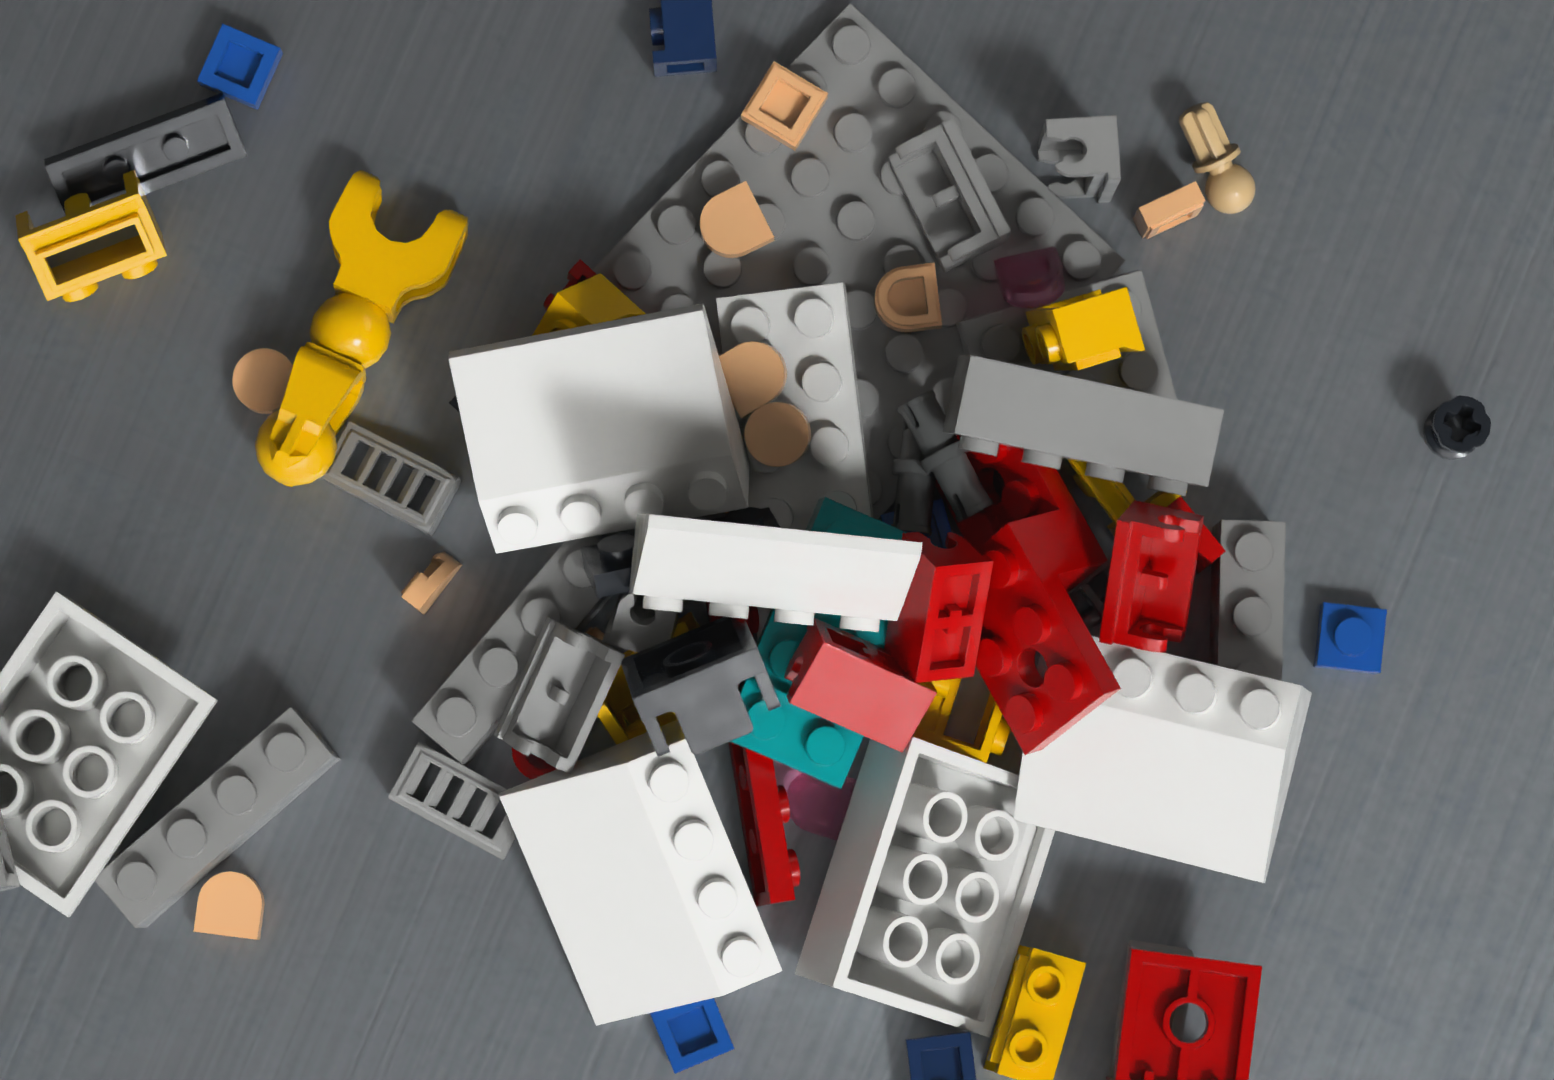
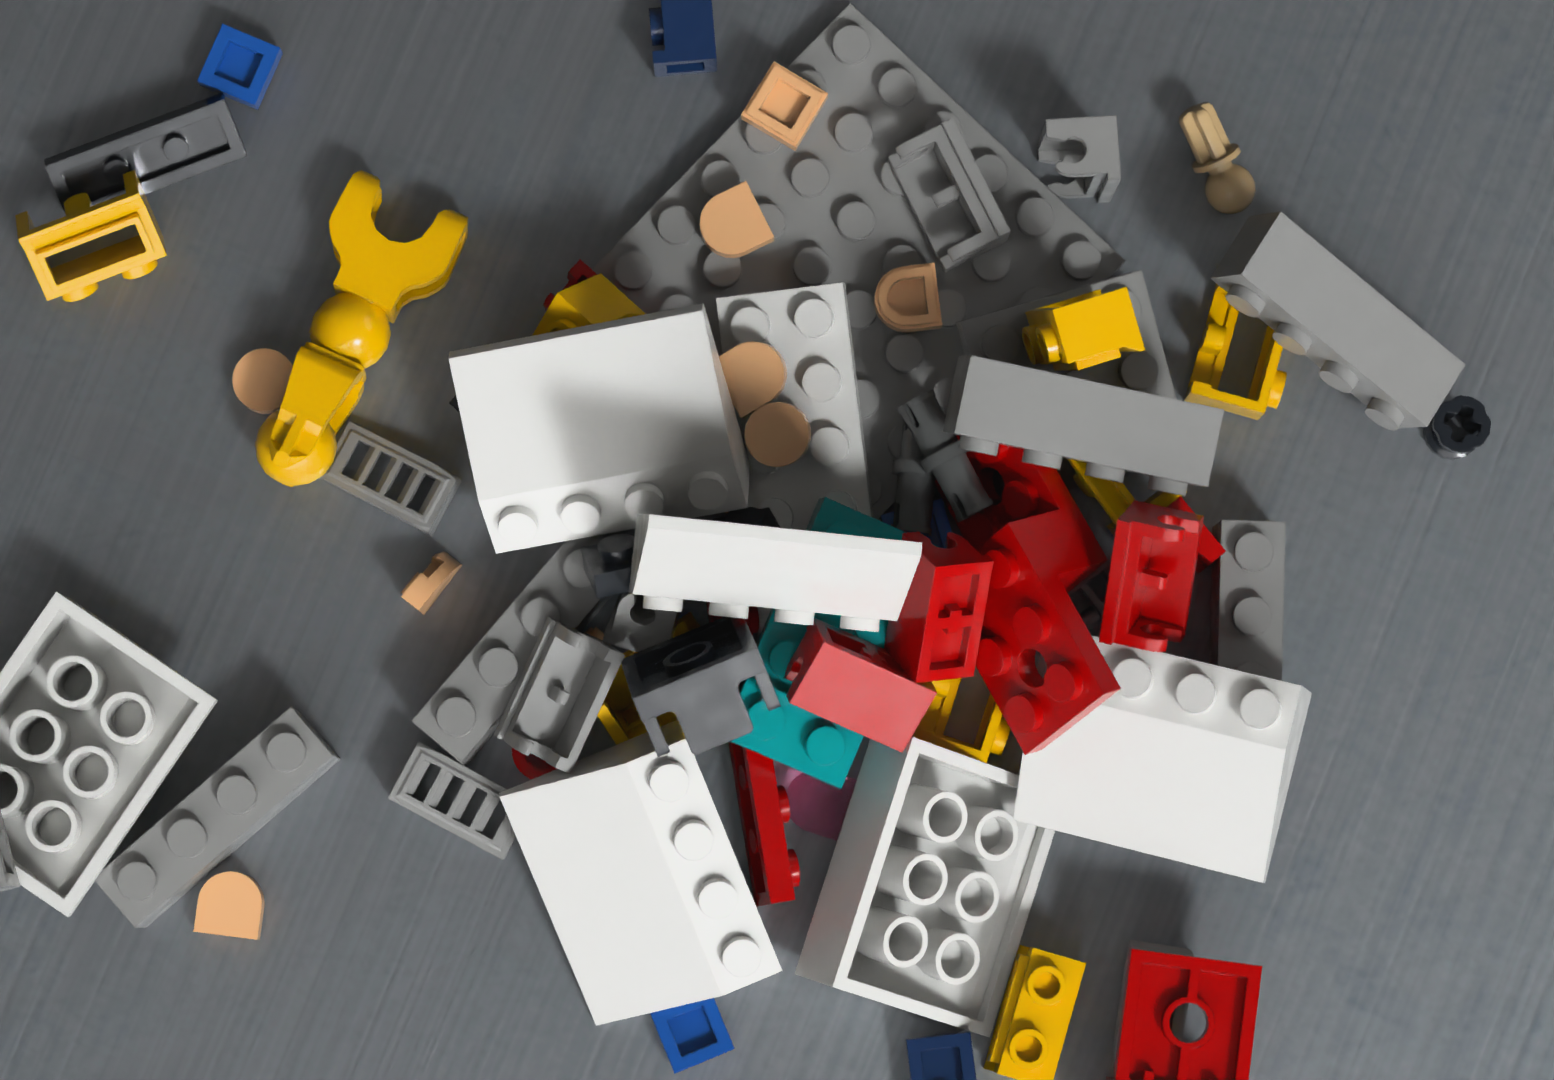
(1030, 278): clear pink tile -> none
(1169, 210): light nougat tile -> none
(1203, 385): none -> yellow window
(1336, 322): none -> light grey brick
(1350, 638): blue plate -> none

